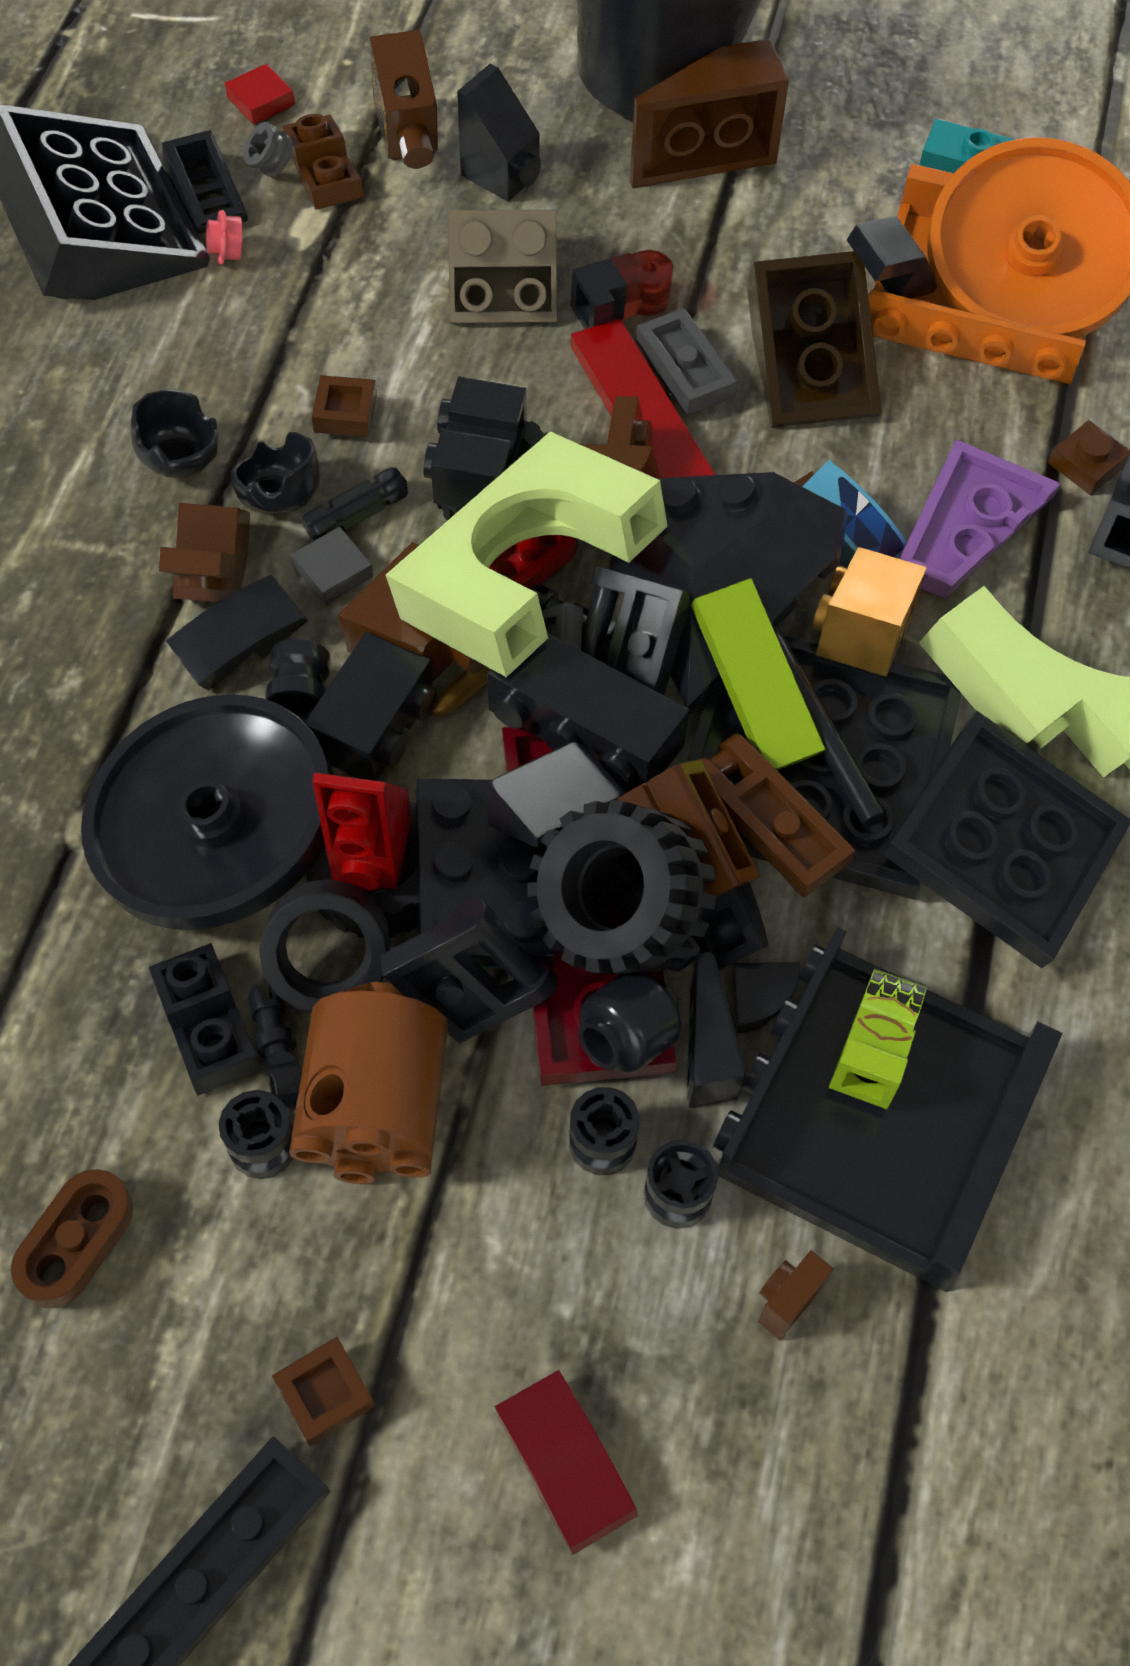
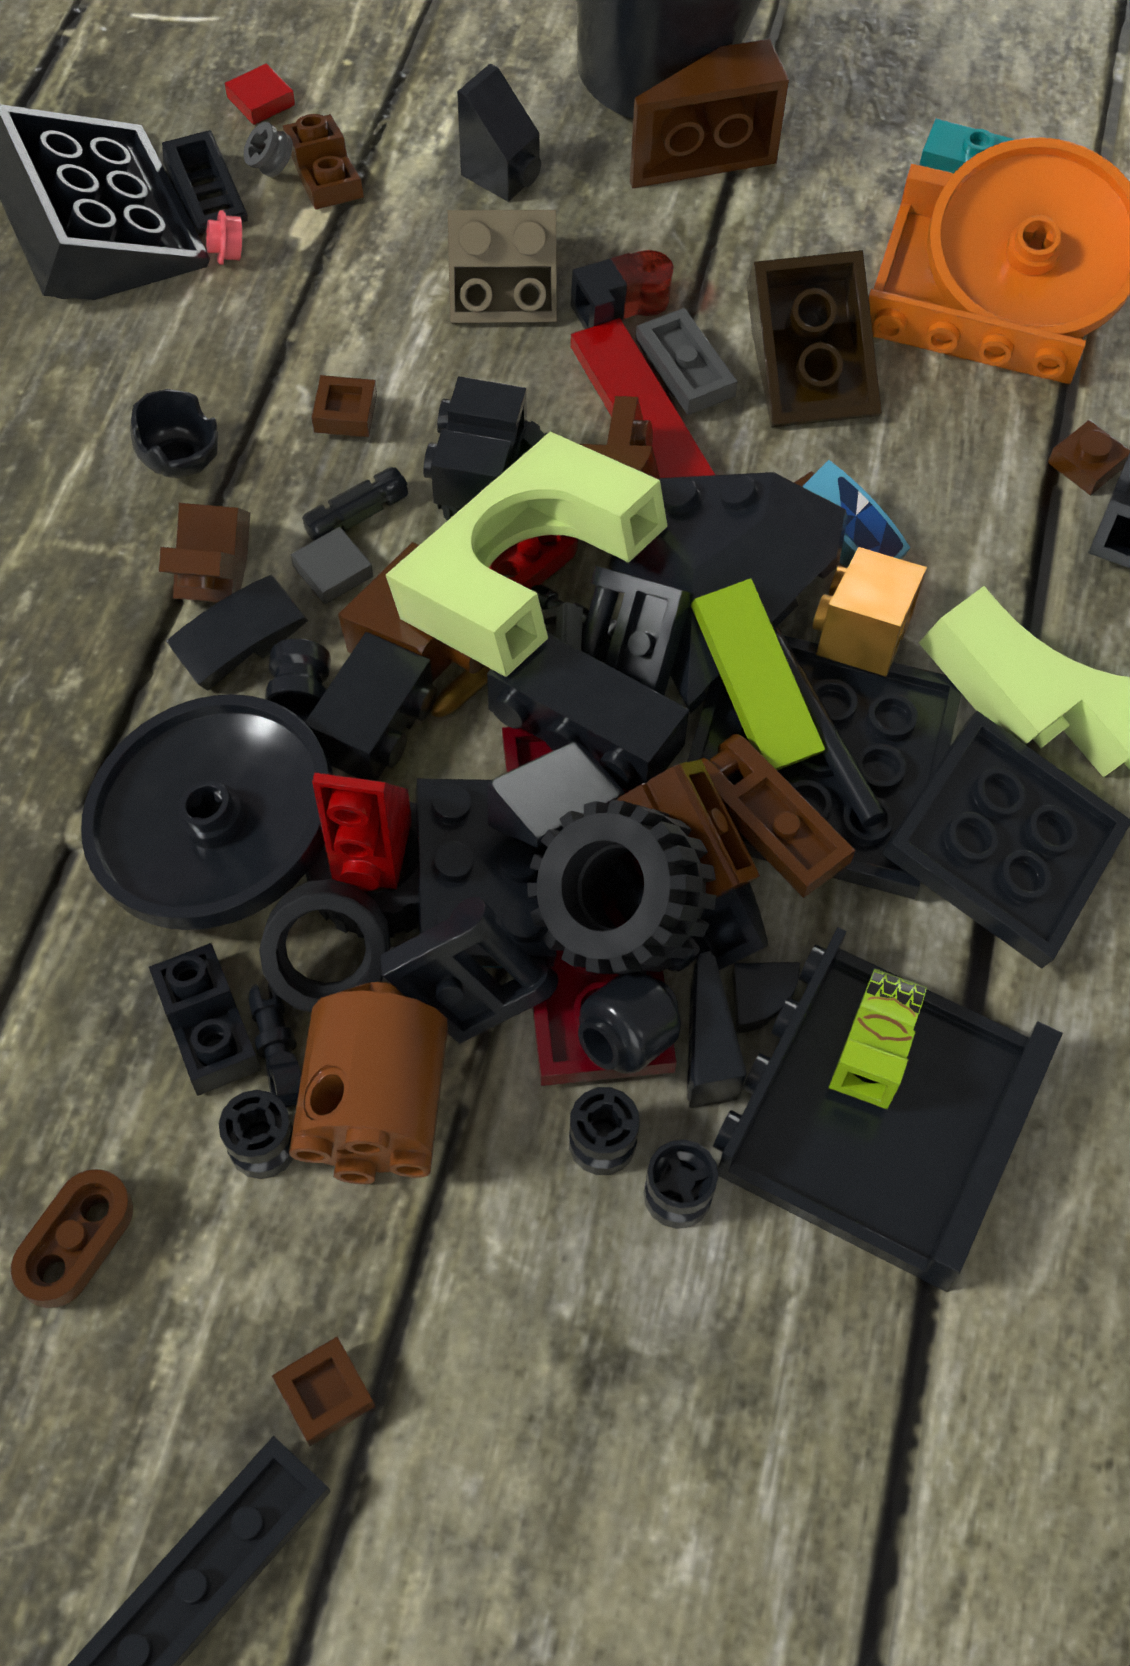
(279, 477): black hair -> none
(410, 120): reddish brown torso -> none
(566, 1462): dark red slope -> none
(791, 1292): reddish brown plate -> none
(892, 257): black slope -> none
(972, 514): medium lavender wing -> none

